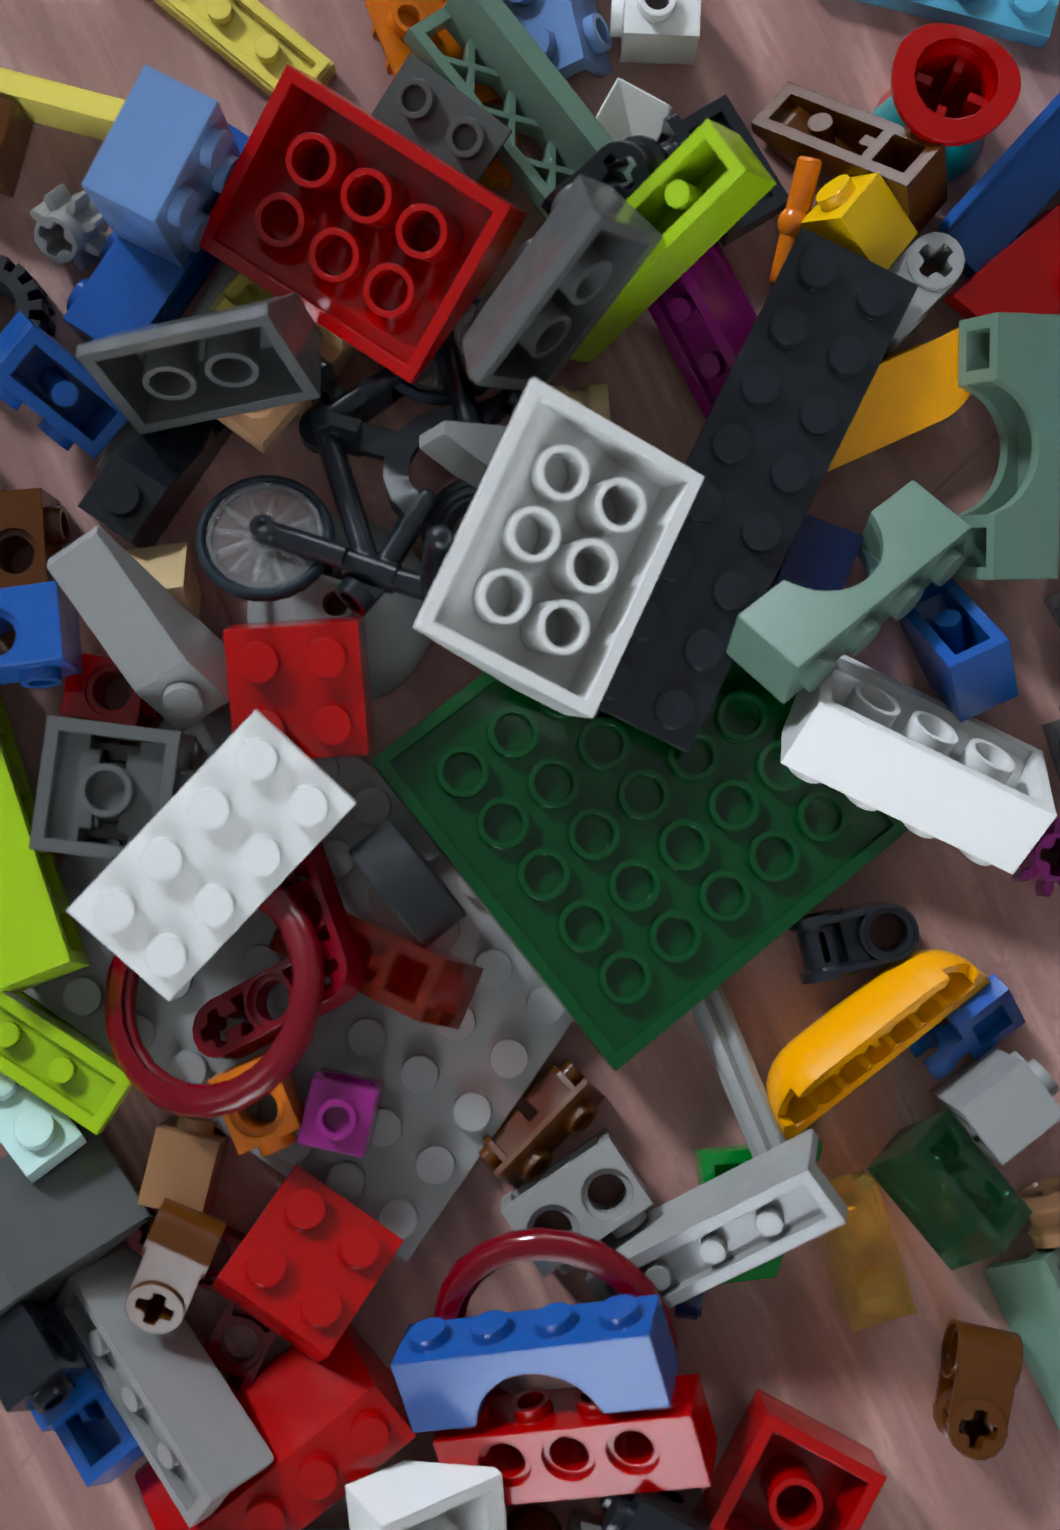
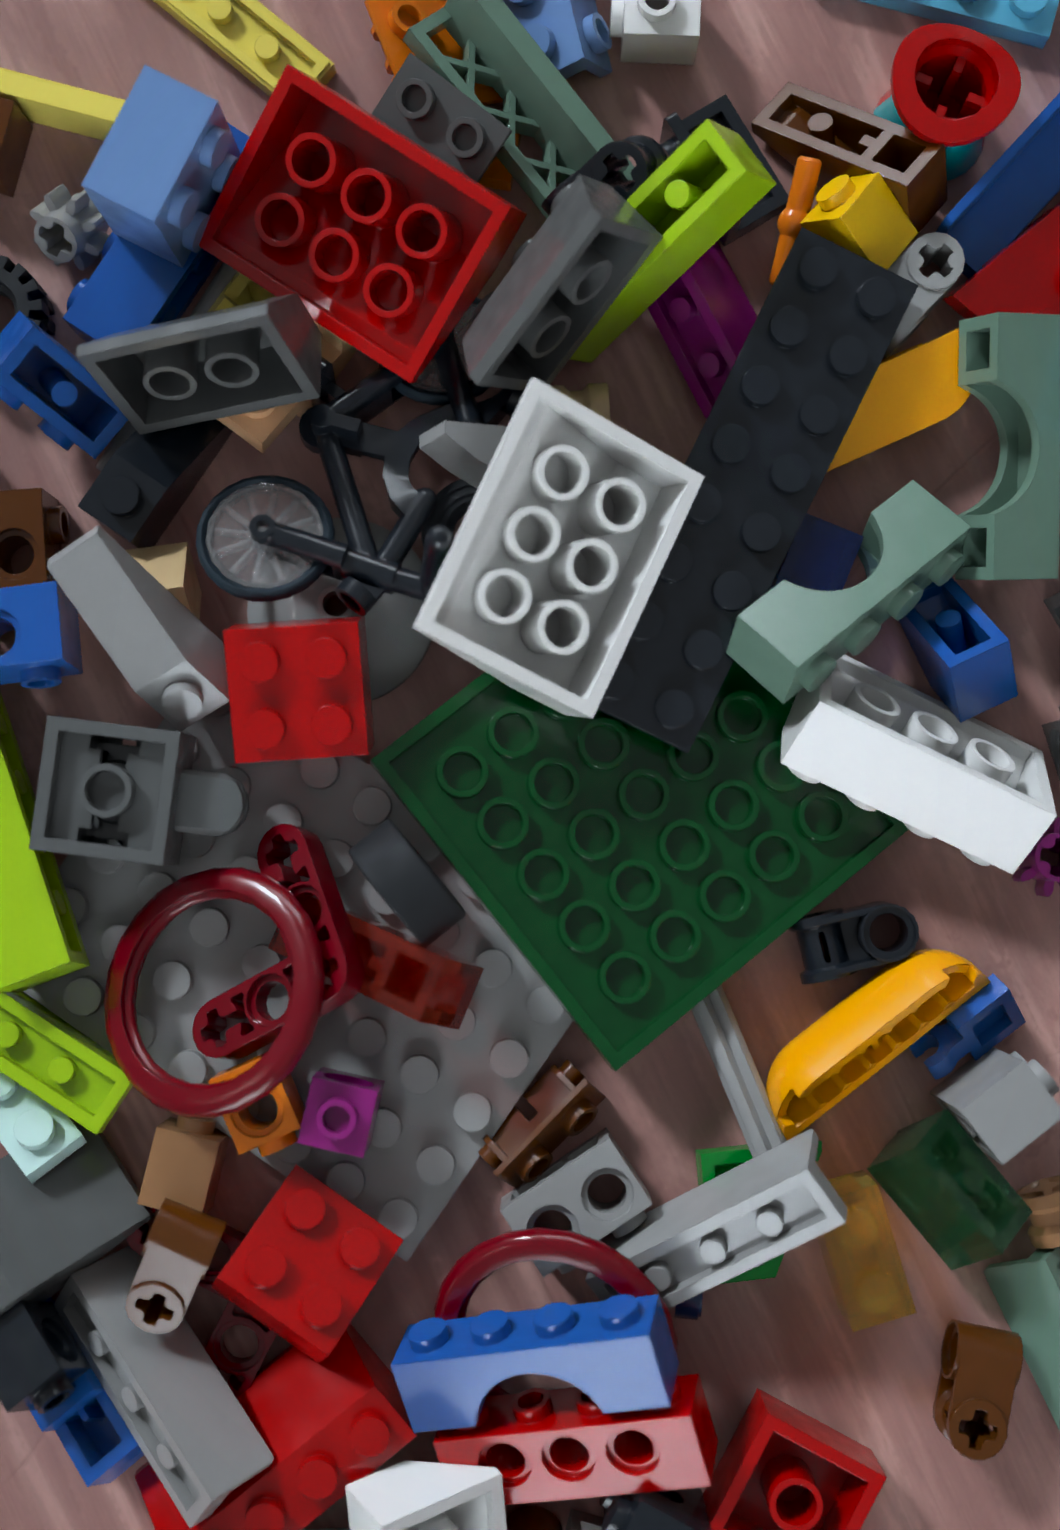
(86, 699): red brick -> none
(212, 855): white plate -> none
(632, 112): white slope -> none

